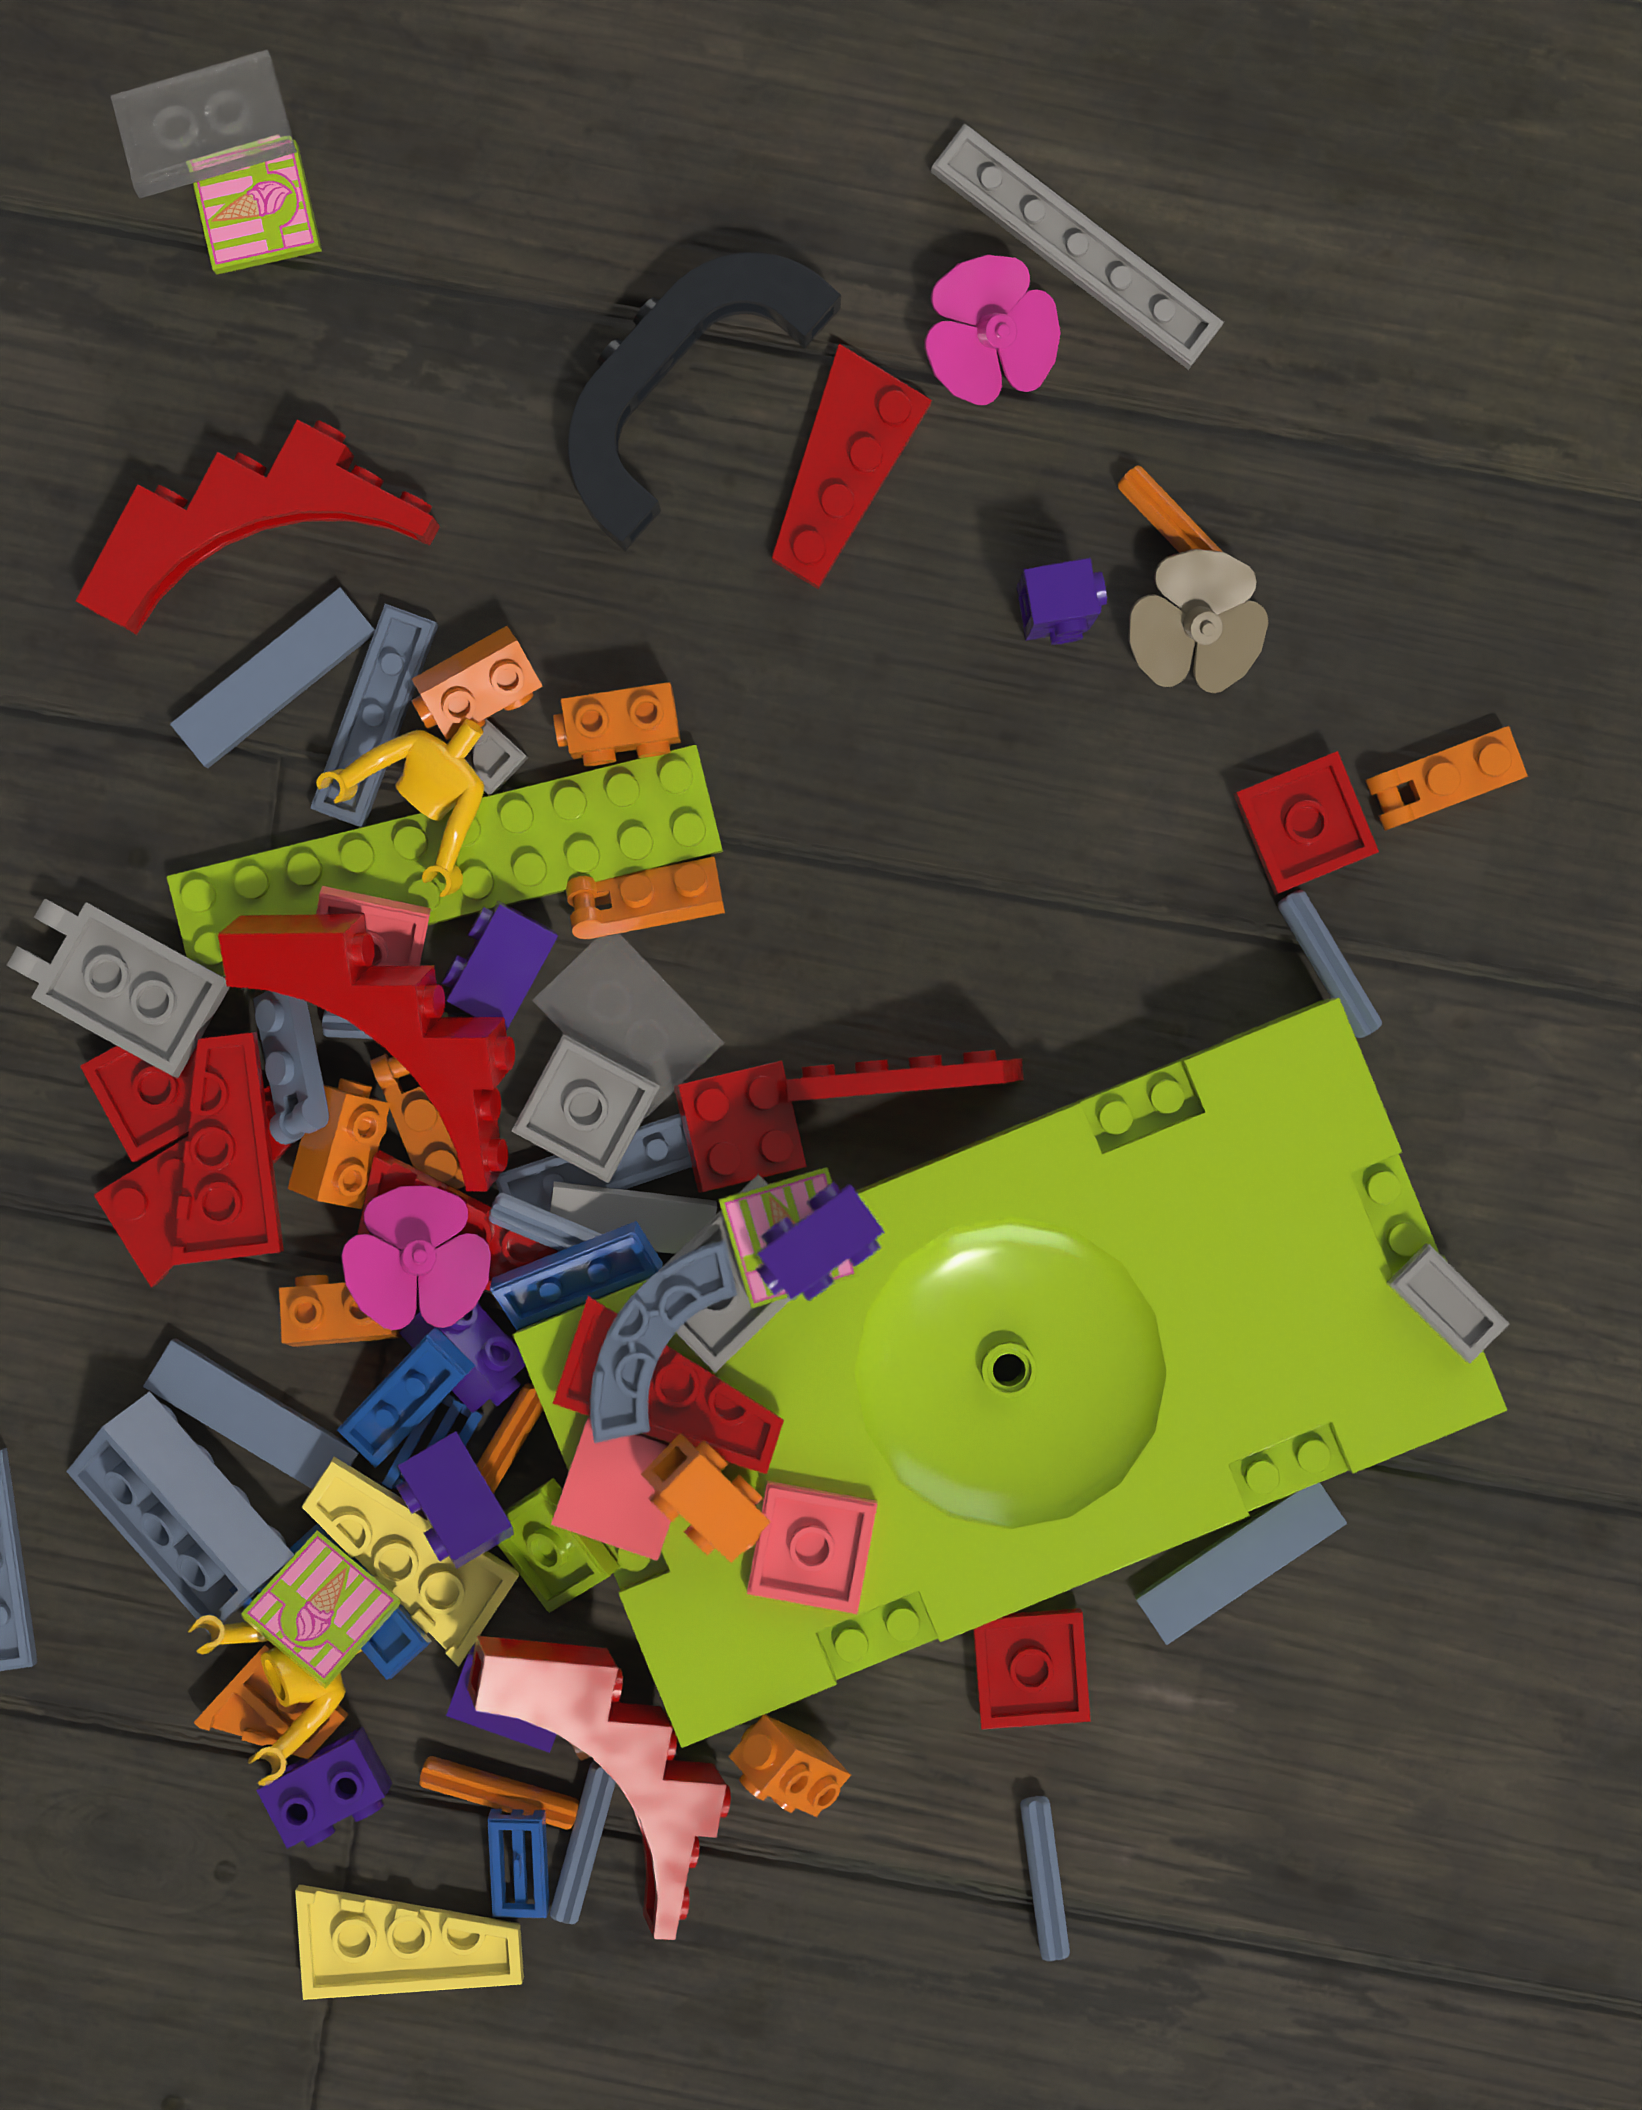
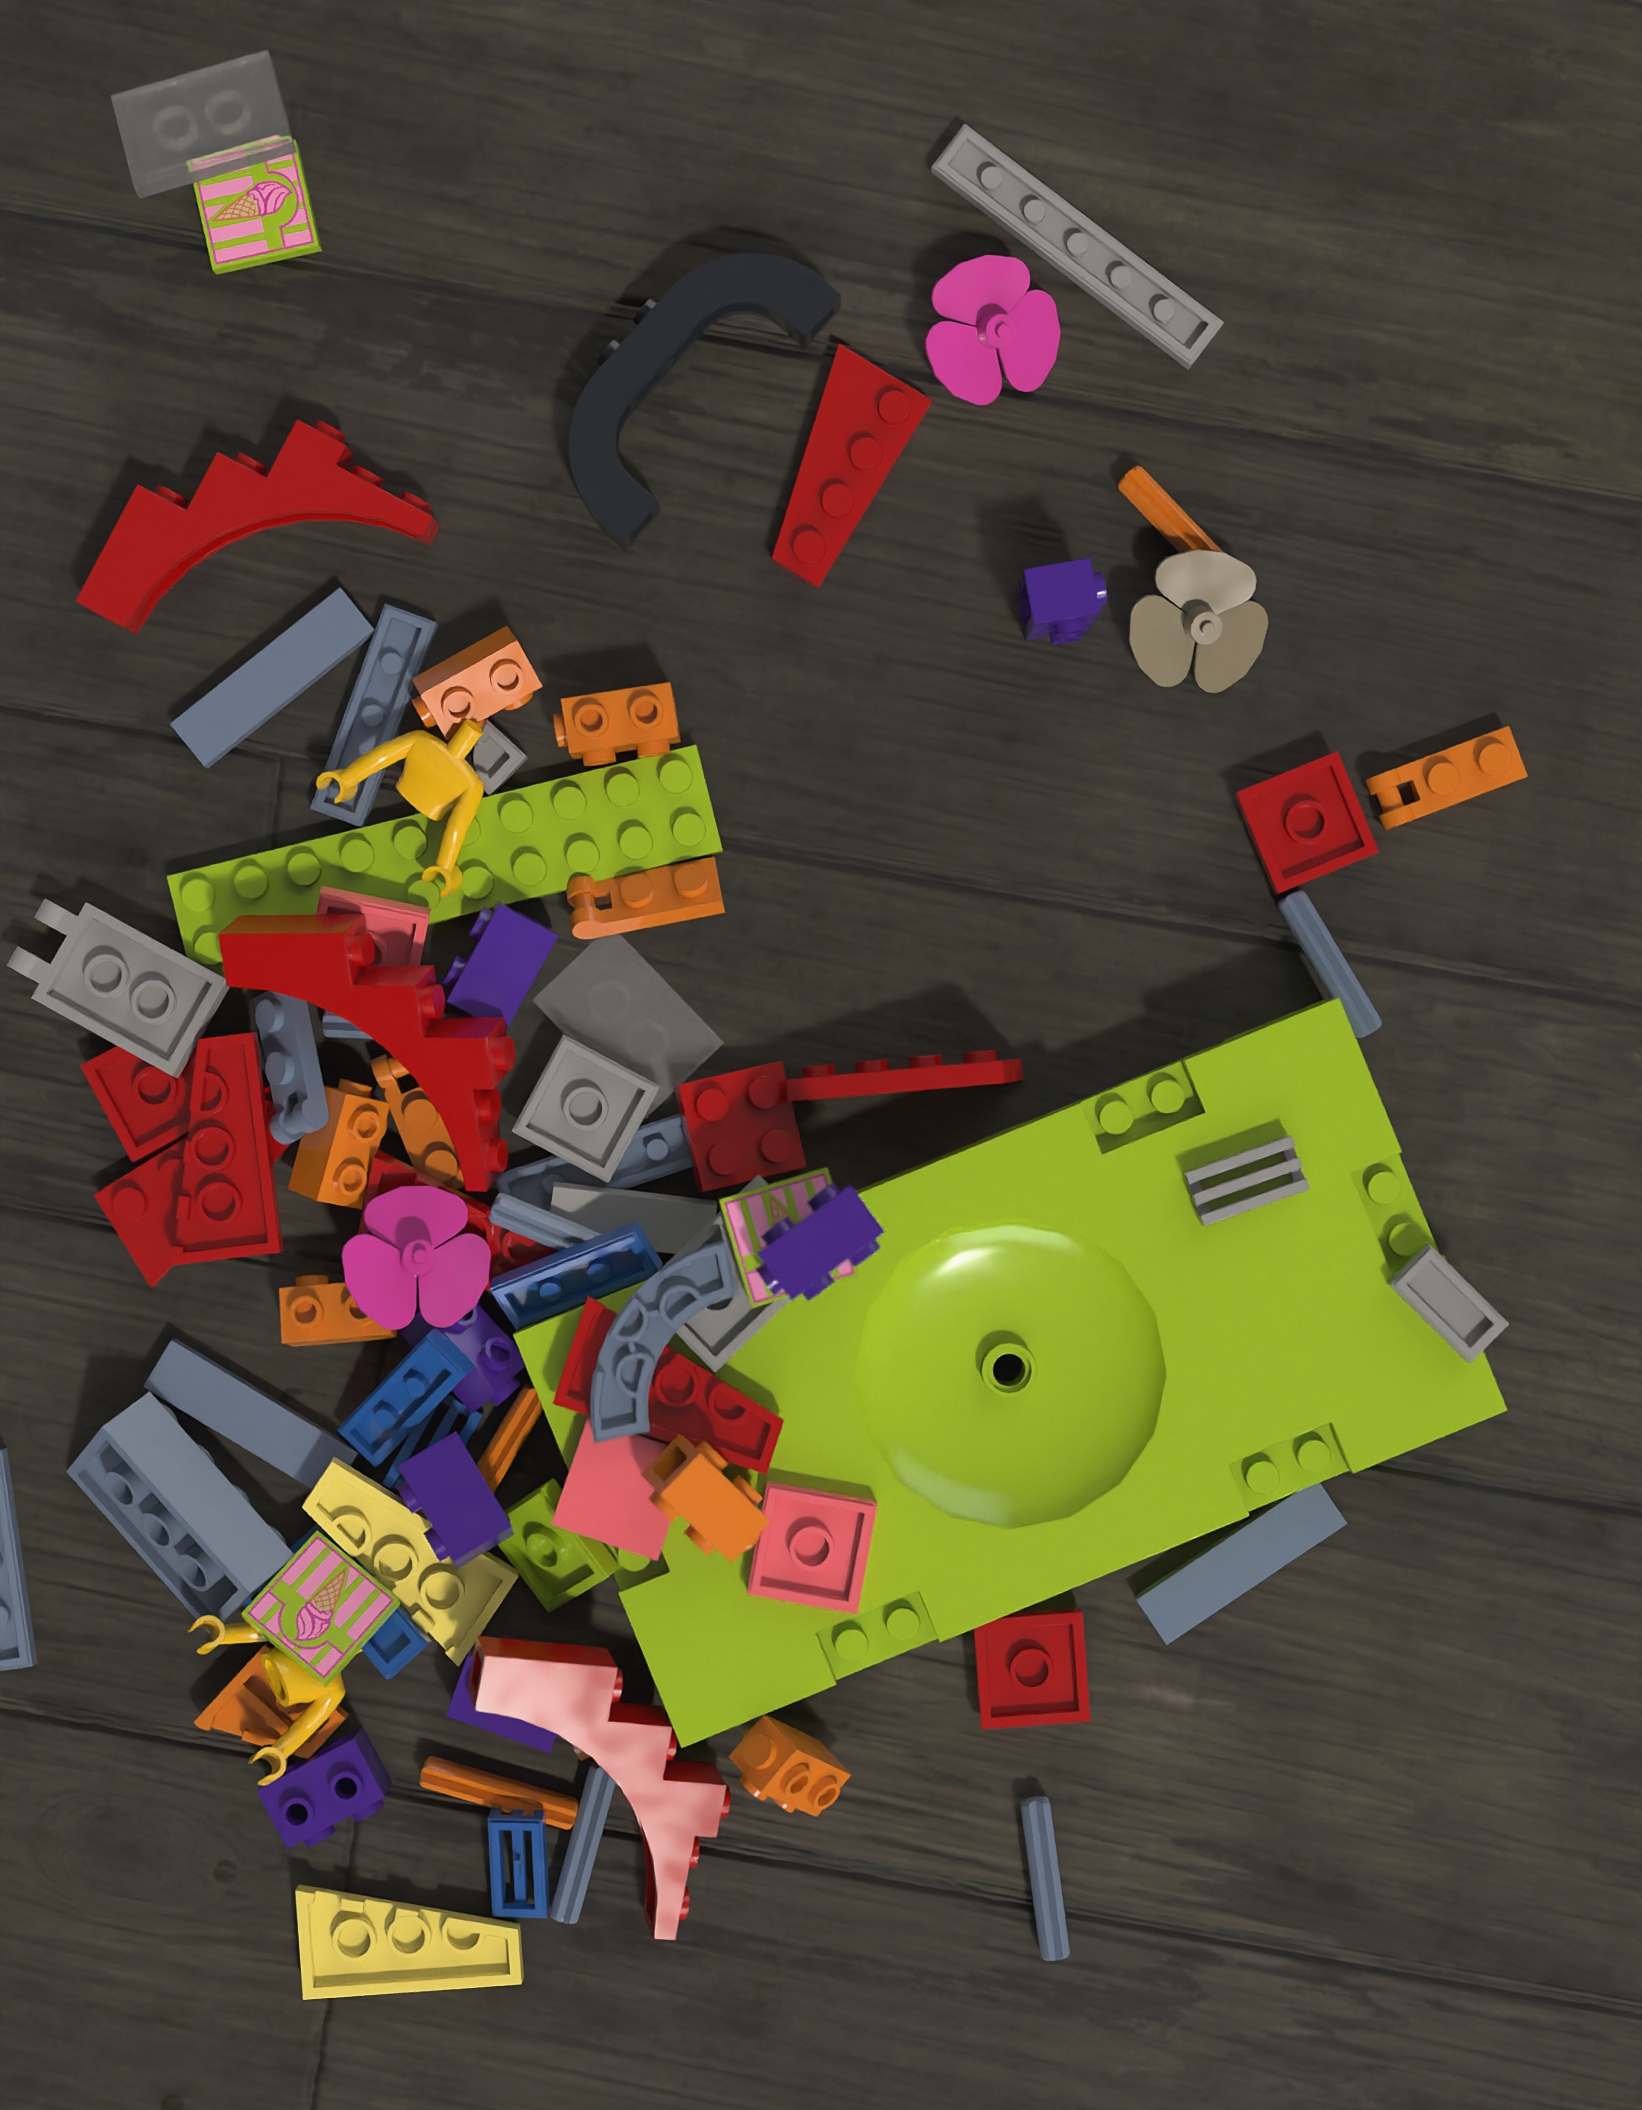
(1291, 1165): none -> light grey tile

